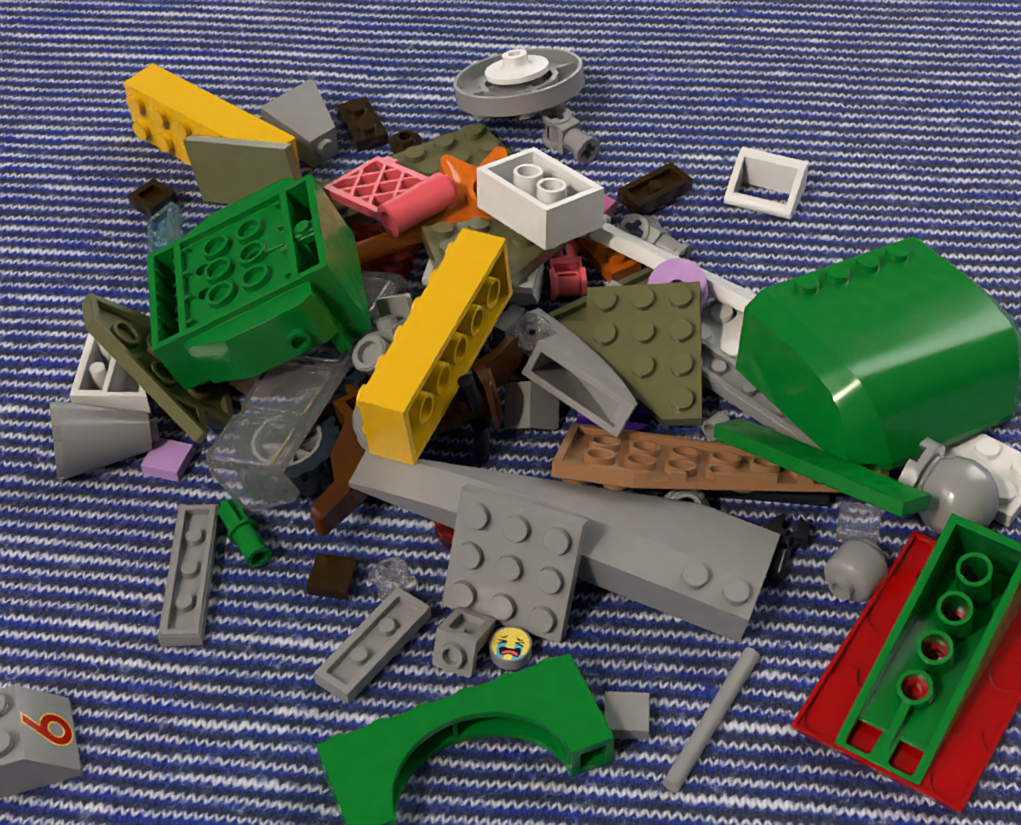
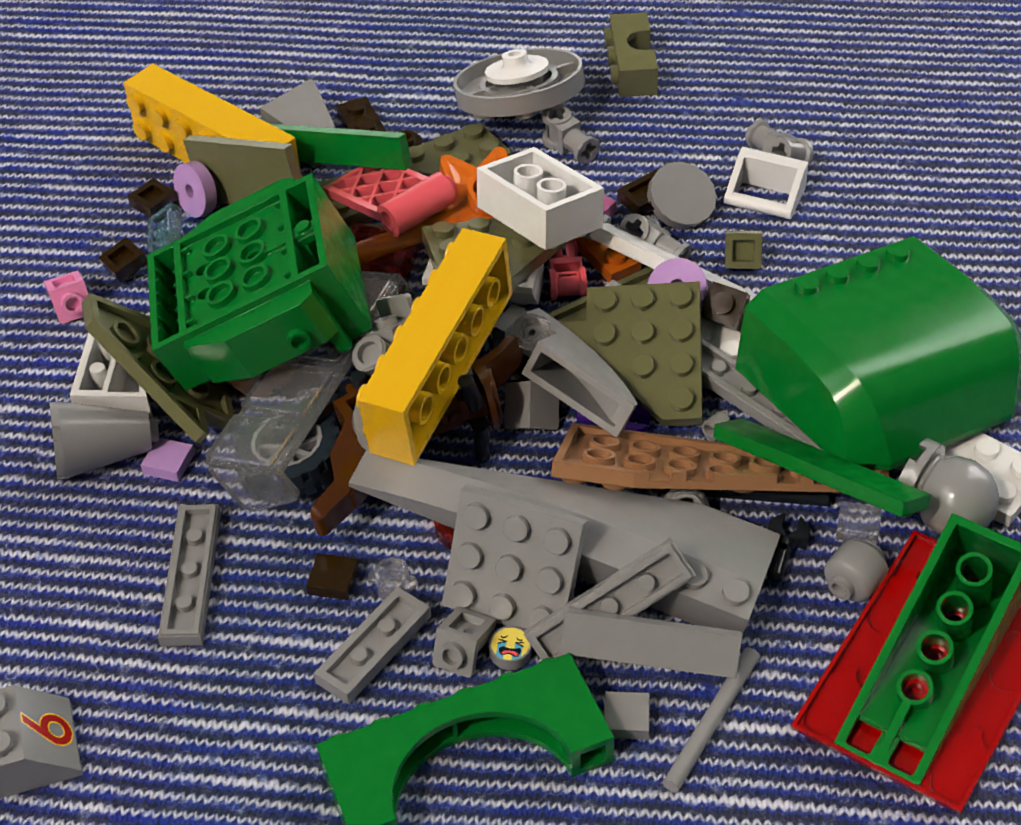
(66, 295): none -> bright pink bracket
(123, 259): none -> dark brown plate
(195, 189): none -> lavender piece
(244, 533): green axle -> none
(350, 146): none -> green tile
(622, 593): none -> light grey tile
(629, 55): none -> olive arch
(650, 642): none -> light grey tile
(681, 195): none -> light grey tile
(725, 305): none -> dark brown plate
(743, 249): none -> olive tile
(762, 136): none -> light grey connector

